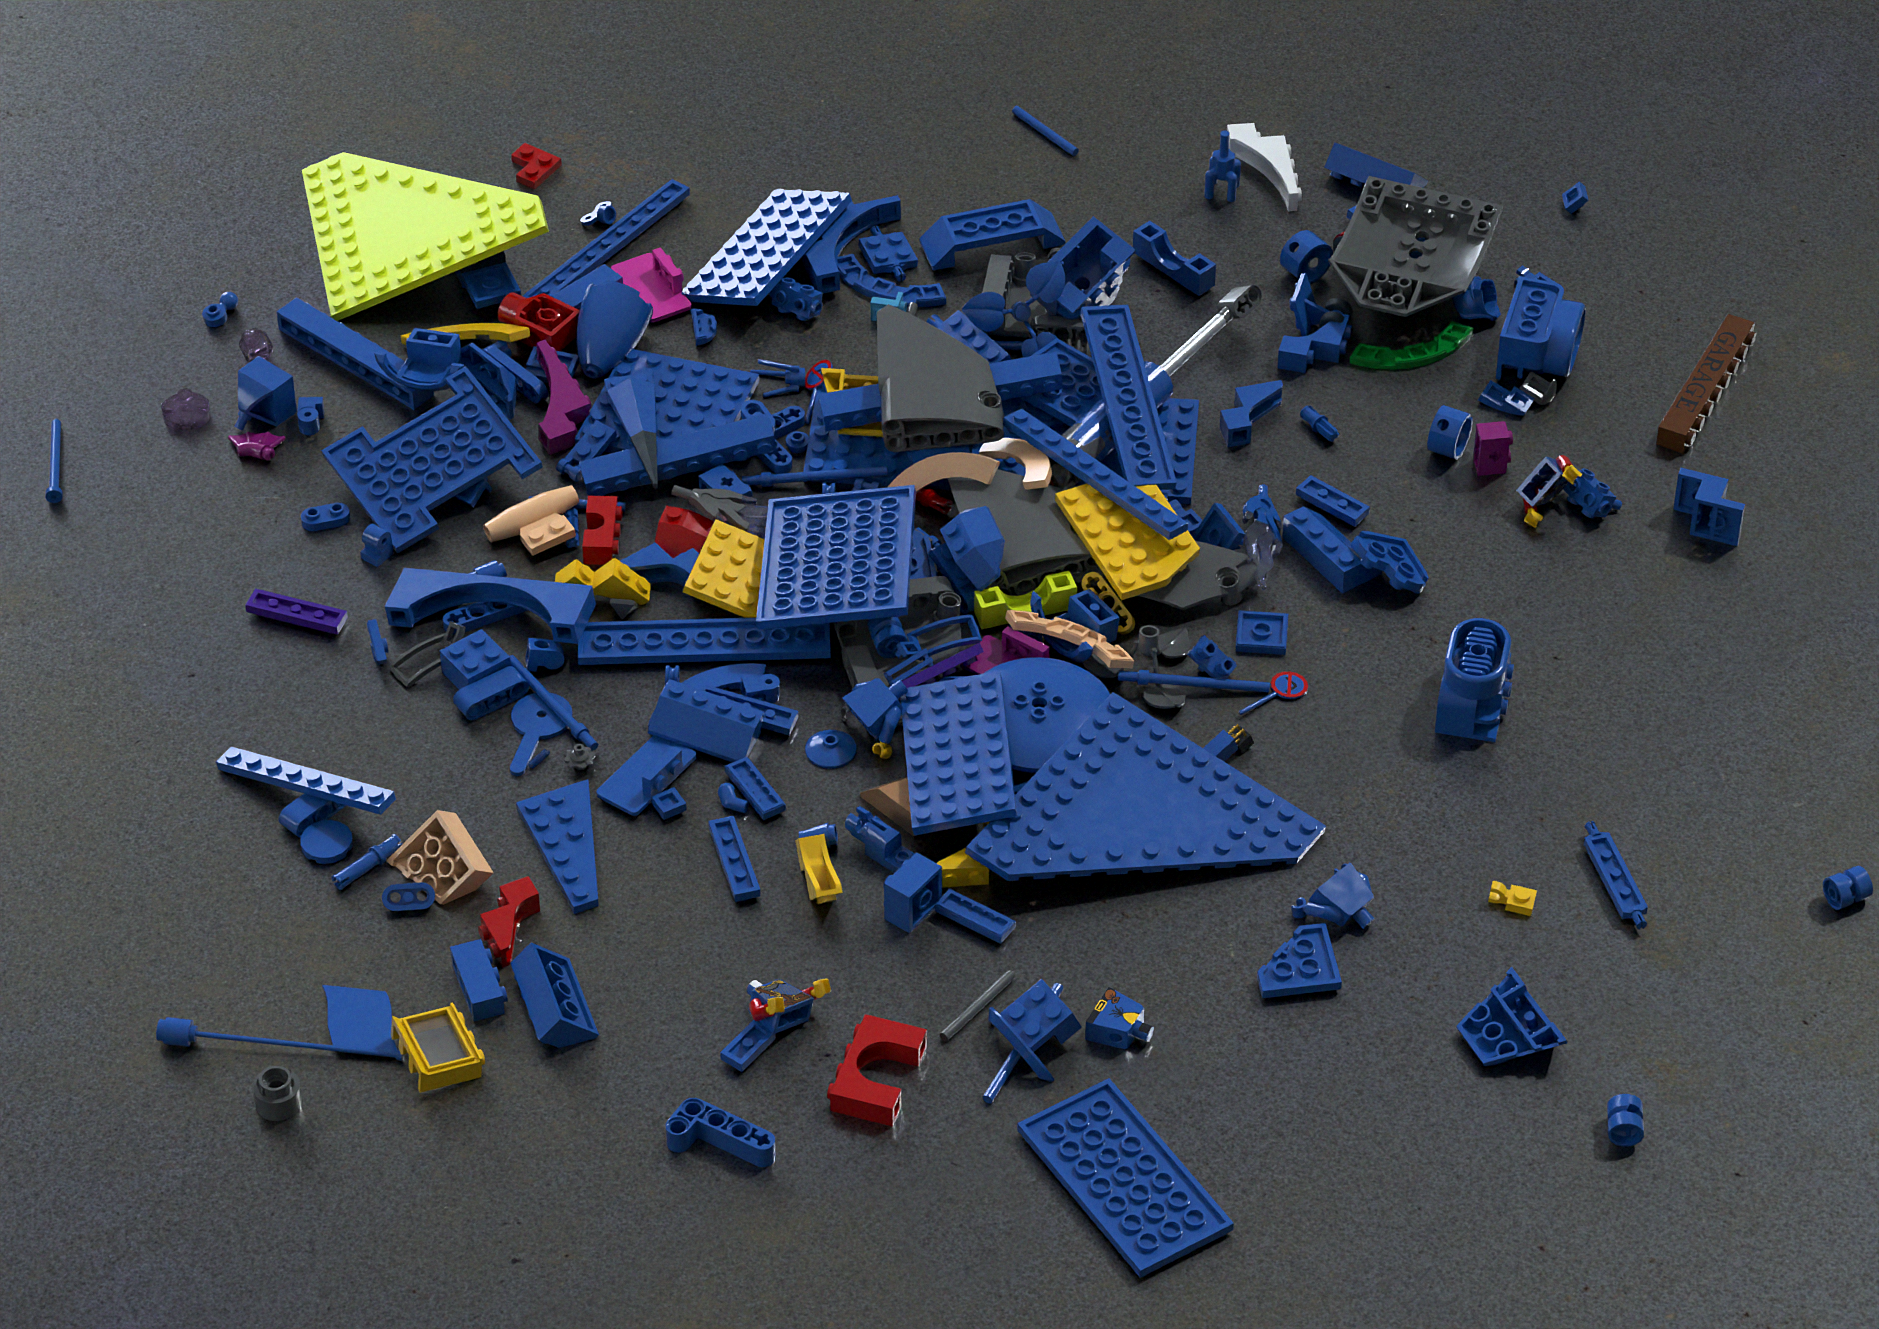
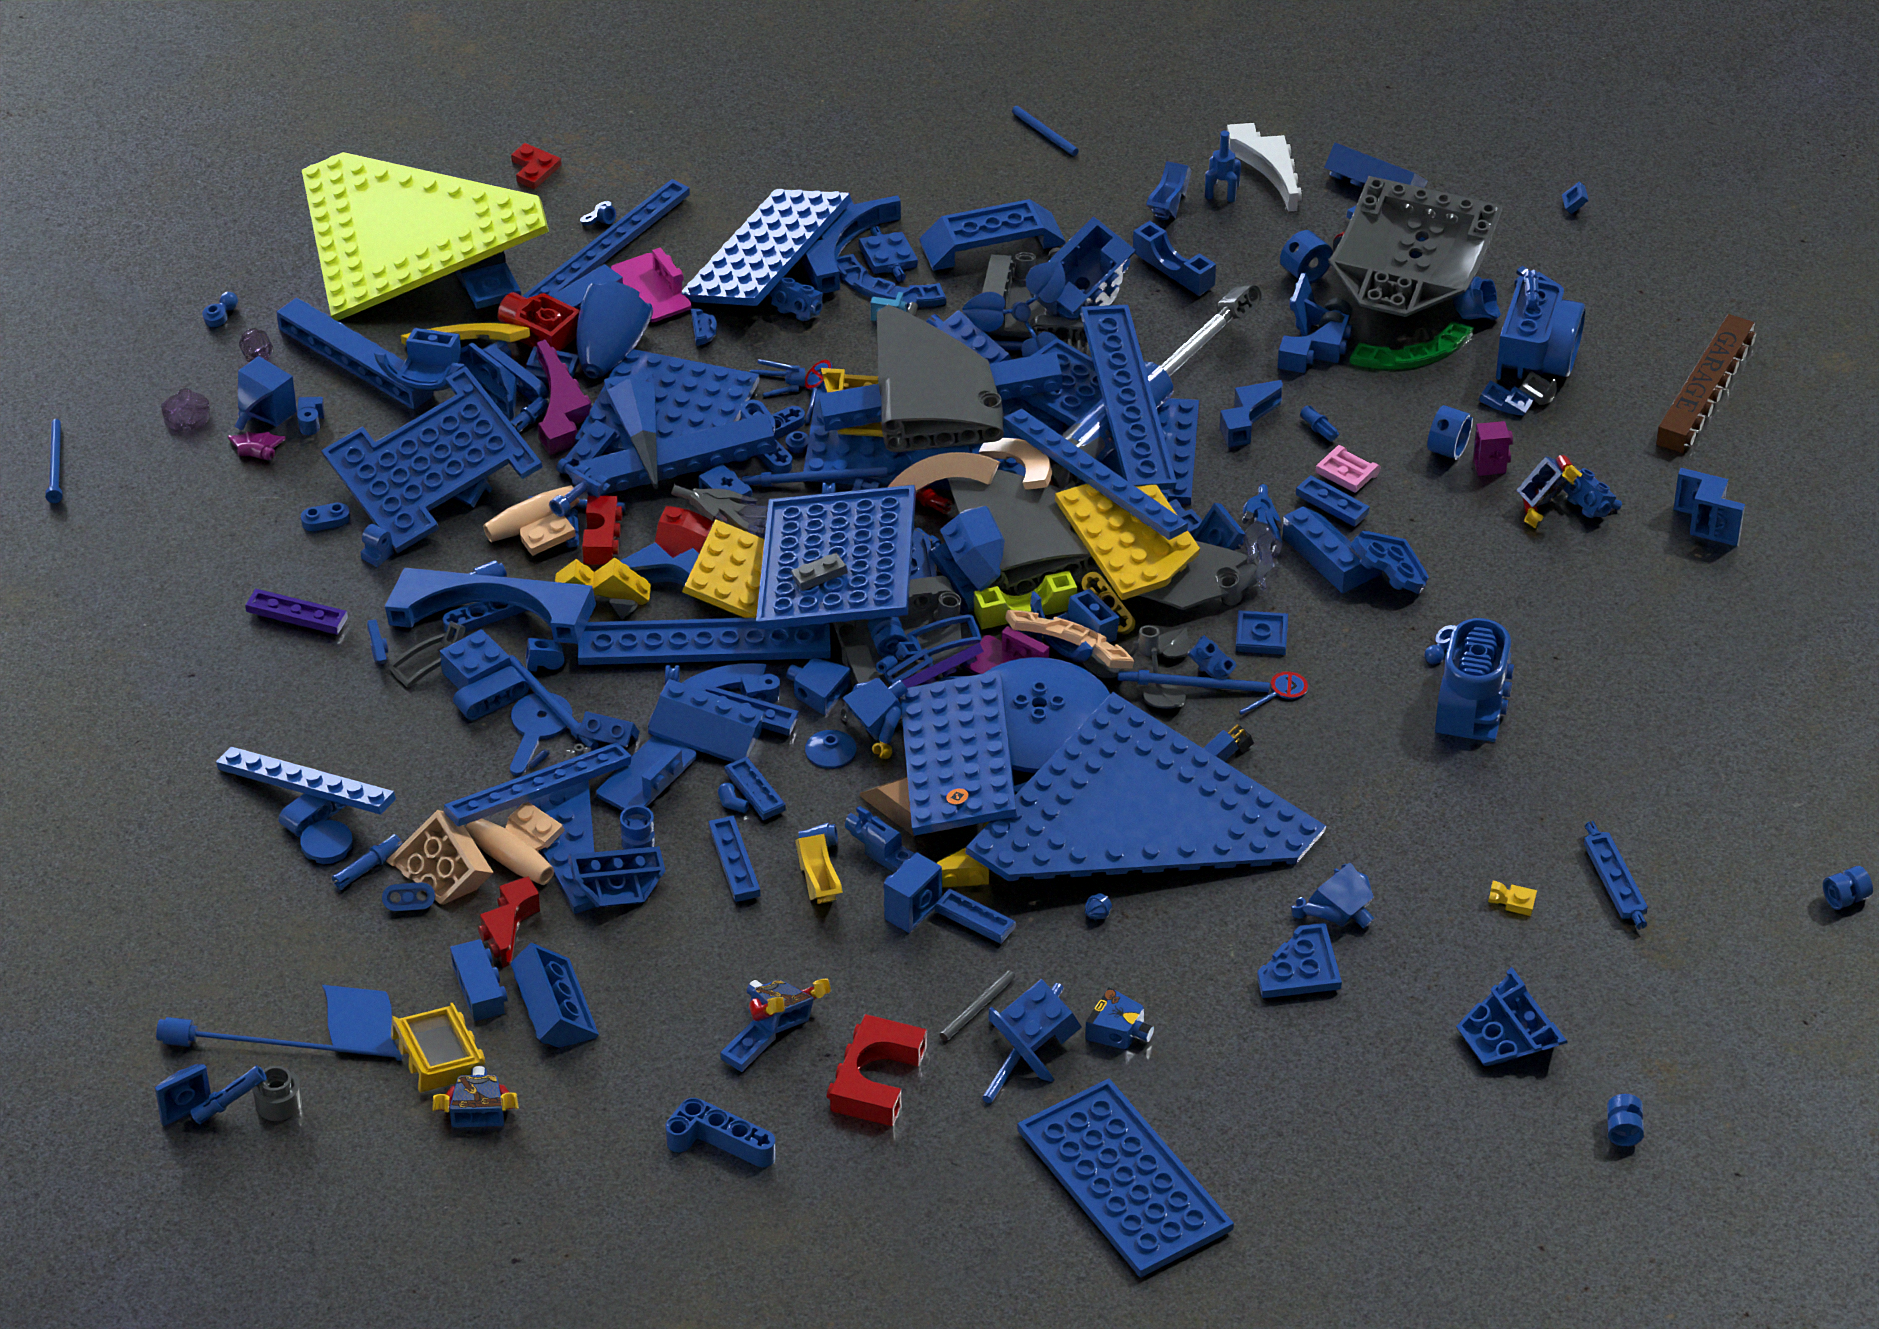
(182, 1093): none -> blue slope
(220, 1100): none -> blue pin
(476, 1100): none -> torso
(519, 841): none -> light nougat plate
(529, 414): none -> blue axle
(537, 784): none -> blue plate
(580, 477): none -> blue bar
(608, 729): none -> blue bracket
(617, 875): none -> blue wedge
(637, 827): none -> blue wheel
(669, 803): blue plate -> none
(819, 571): none -> dark grey plate
(819, 683): none -> blue torso
(886, 664): none -> blue arm
(957, 796): none -> orange sticker
(1098, 906): none -> blue plate
(1166, 196): none -> blue arch
(1347, 469): none -> bright pink plate
(1435, 653): none -> blue plate
(1531, 288): none -> blue axle

